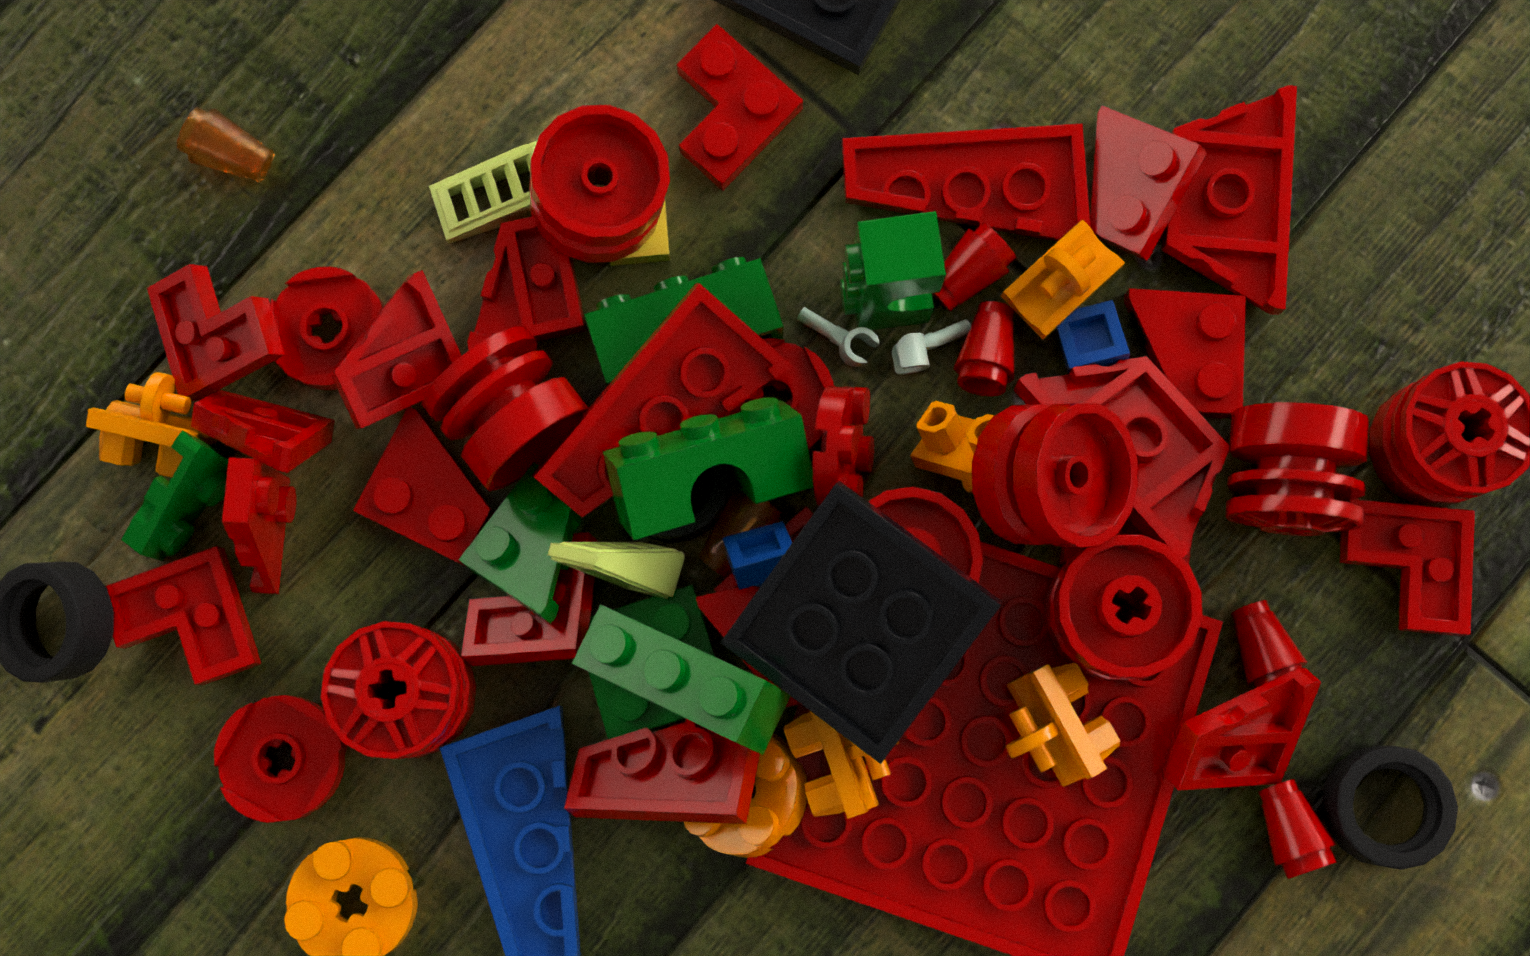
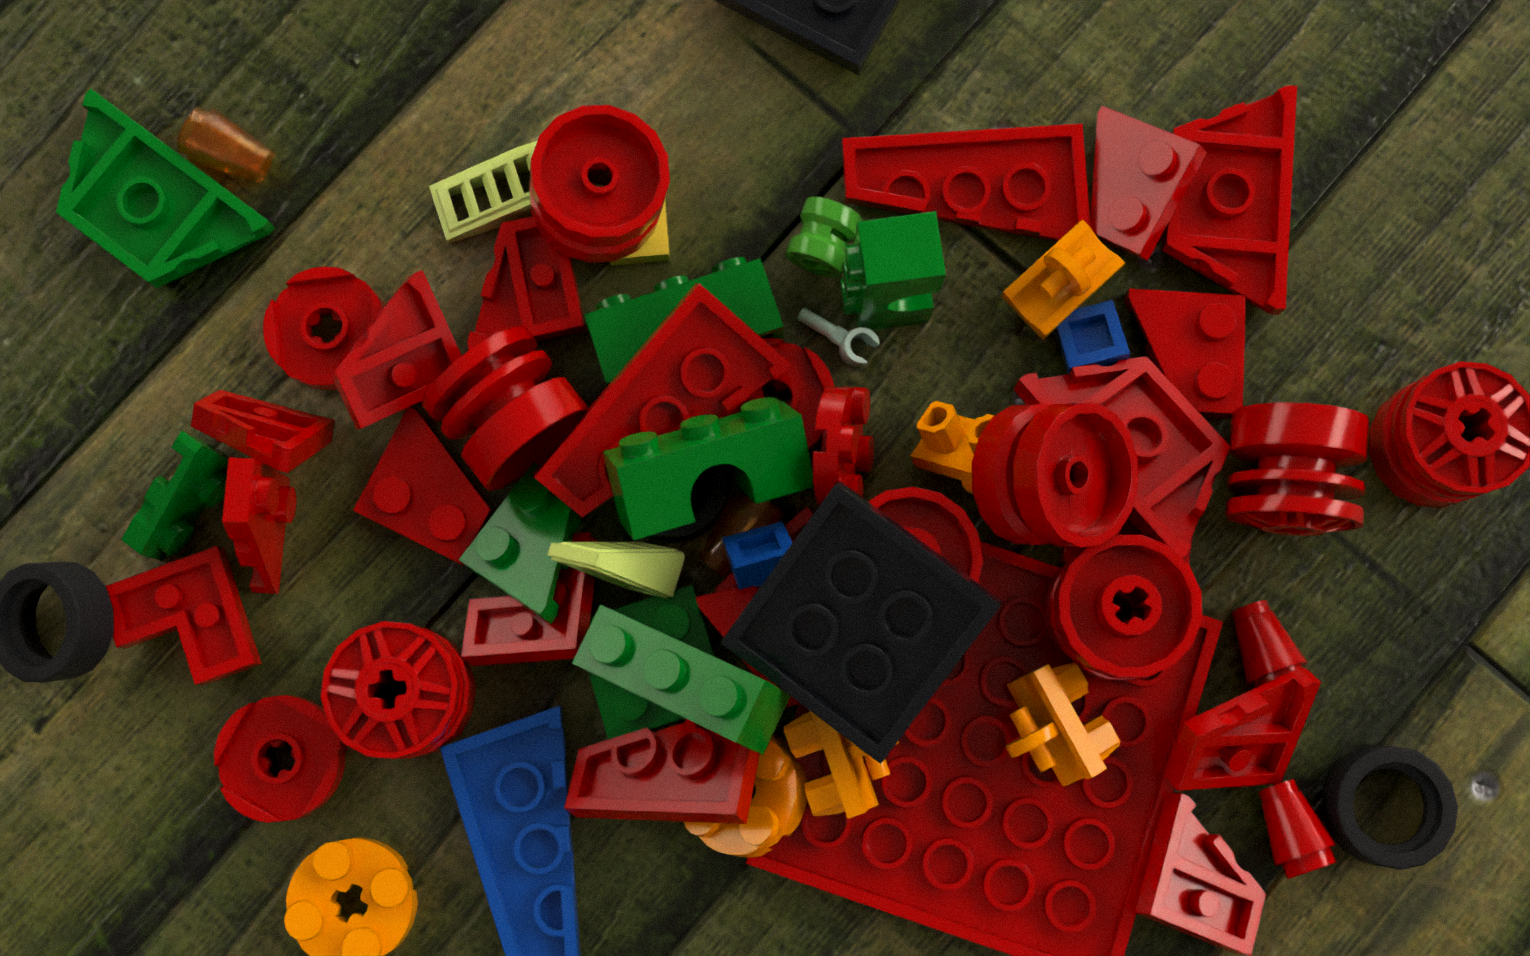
(128, 425): light orange hips -> none
(149, 200): none -> green wing
(208, 345): red plate -> none
(747, 101): red plate -> none
(823, 237): none -> bright green wheel
(911, 350): light aqua hand -> none
(973, 265): red cone -> none
(988, 351): red cone -> none
(1197, 882): none -> wing
(1434, 558): red plate -> none

